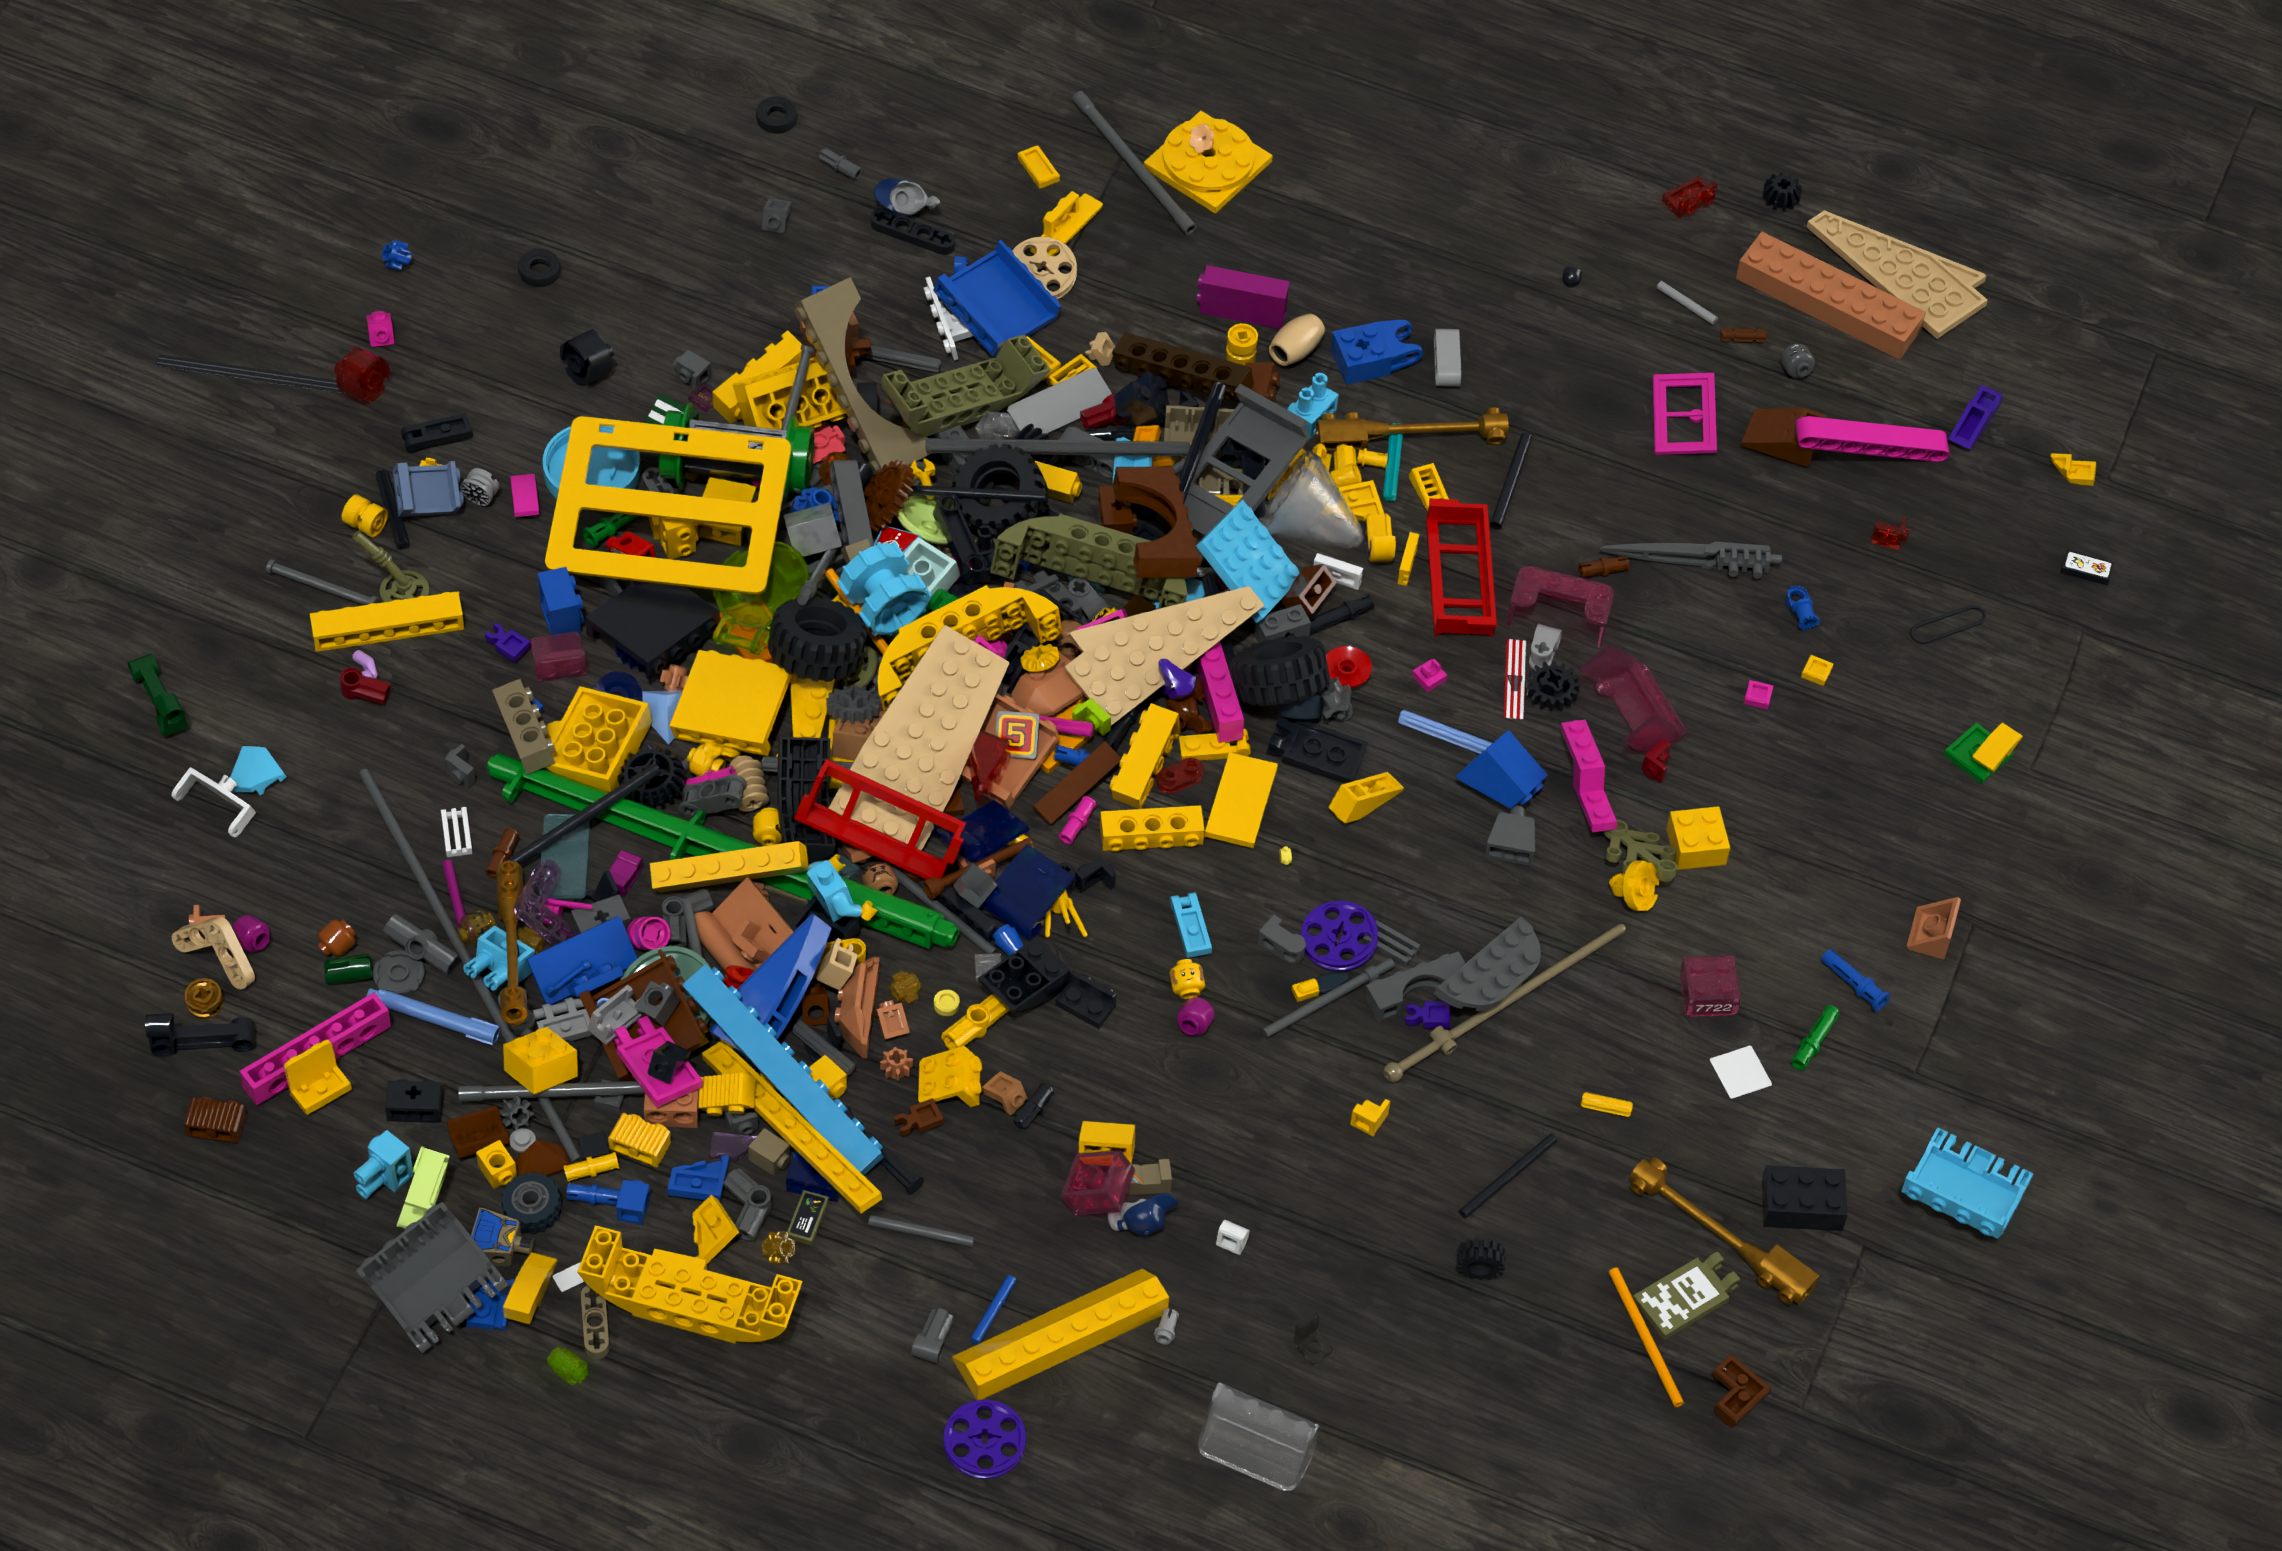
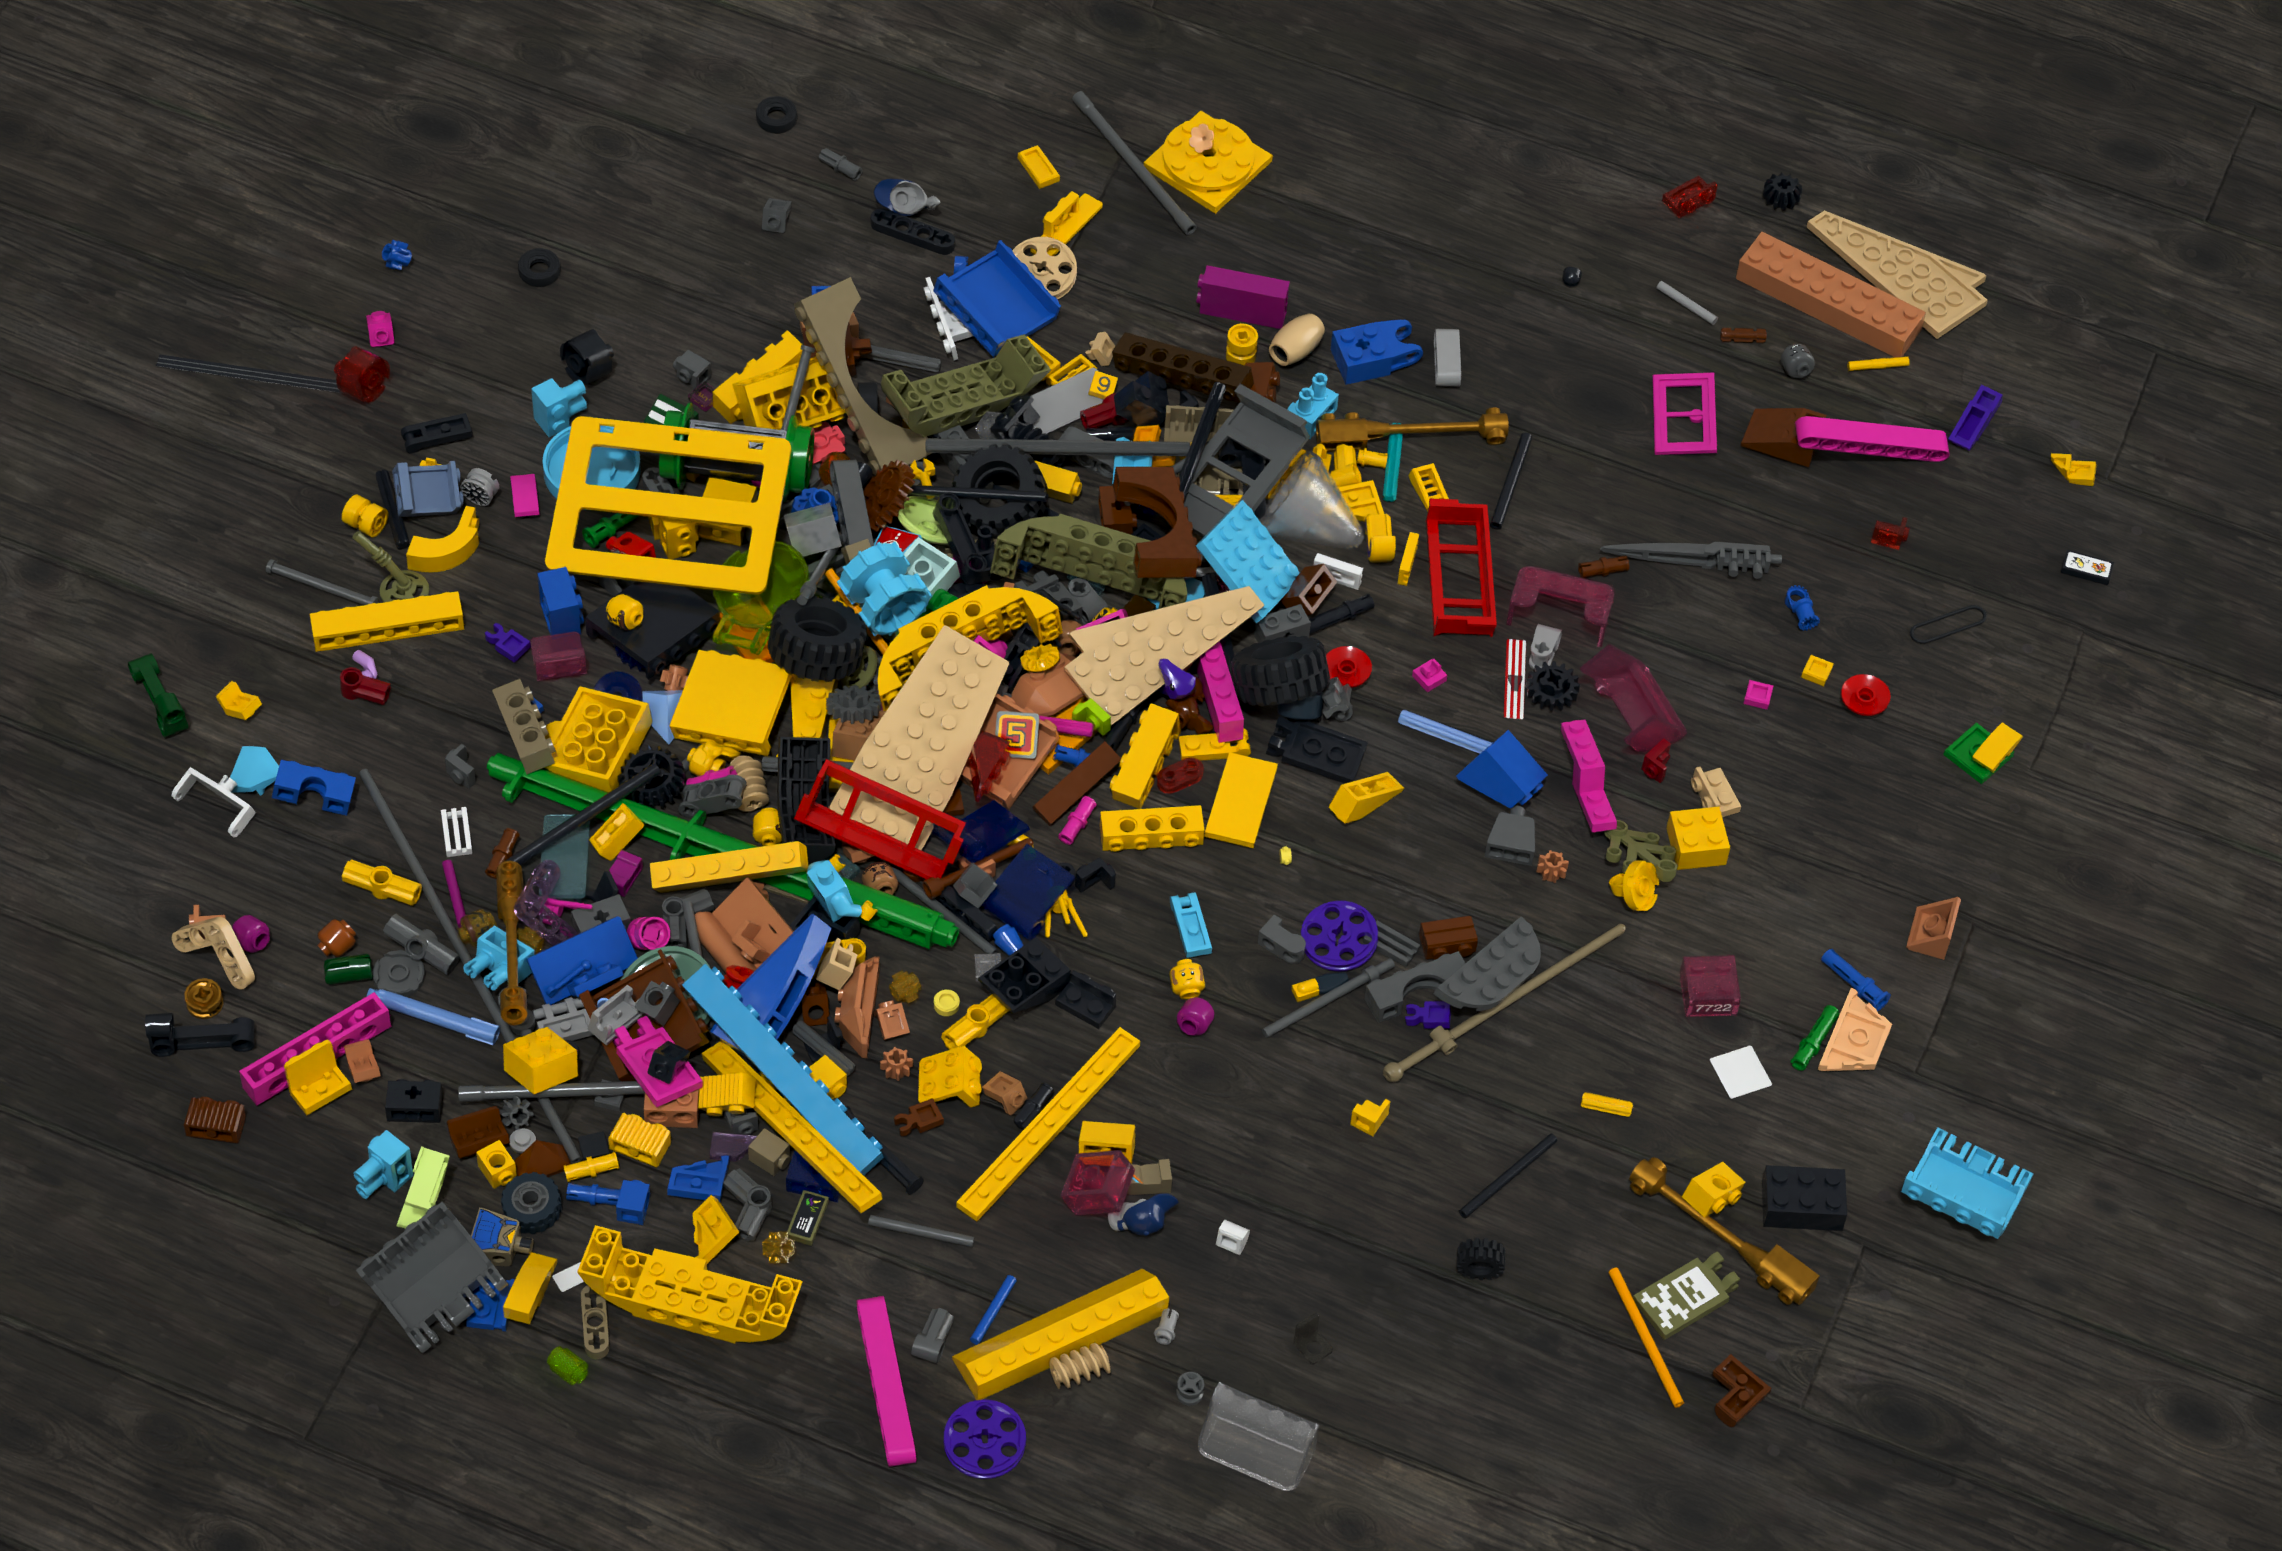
(236, 702): none -> yellow bracket
(296, 778): none -> blue arch
(361, 1061): none -> nougat bracket
(370, 878): none -> yellow piece
(446, 552): none -> yellow arch
(556, 405): none -> medium azure brick
(616, 832): none -> yellow slope
(624, 612): none -> yellow head
(886, 1381): none -> dark pink beam
(1015, 418): none -> black bracket
(1048, 1124): none -> yellow plate
(1079, 1364): none -> tan piece
(1102, 385): none -> yellow tile
(1193, 1382): none -> dark grey wheel
(1448, 937): none -> reddish brown brick
(1552, 866): none -> nougat gear
(1714, 1190): none -> yellow brick
(1715, 791): none -> tan bracket
(1856, 1037): none -> light nougat wing
(1868, 688): none -> red dish
(1878, 363): none -> yellow piece

